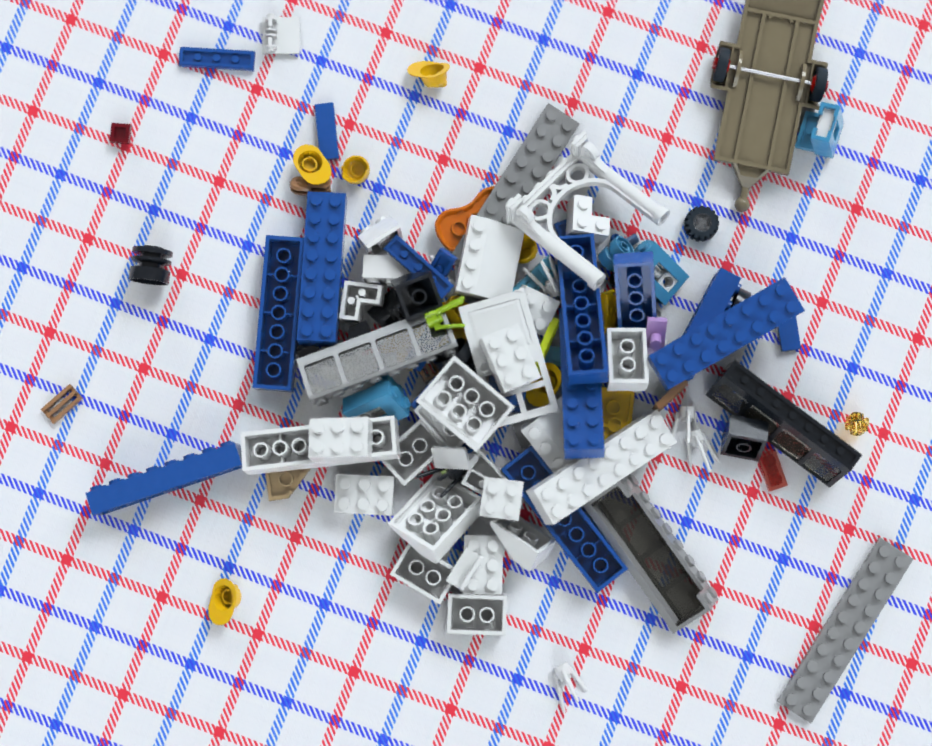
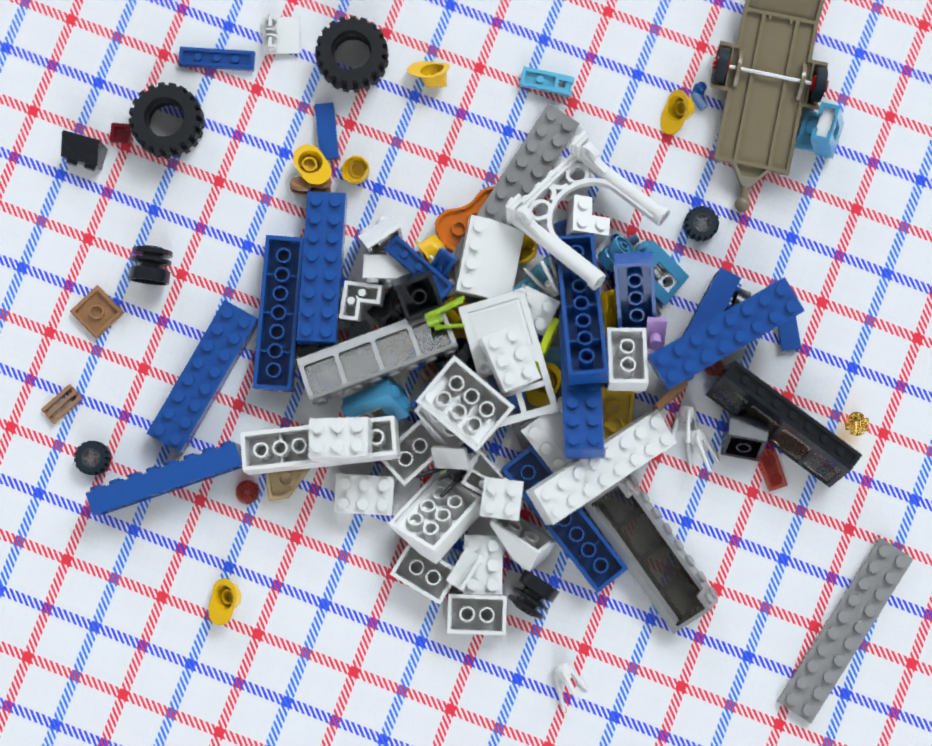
(83, 150): none -> black slope
(88, 453): none -> black wheel
(97, 312): none -> medium nougat tile
(153, 100): none -> black tyre
(203, 377): none -> blue brick
(253, 493): none -> clear red plate
(352, 30): none -> black tyre
(430, 246): none -> yellow piece
(533, 594): none -> black wheel
(546, 81): none -> medium azure plate
(676, 111): none -> yellow piece
(697, 95): none -> arm
(711, 372): none -> clear red plate

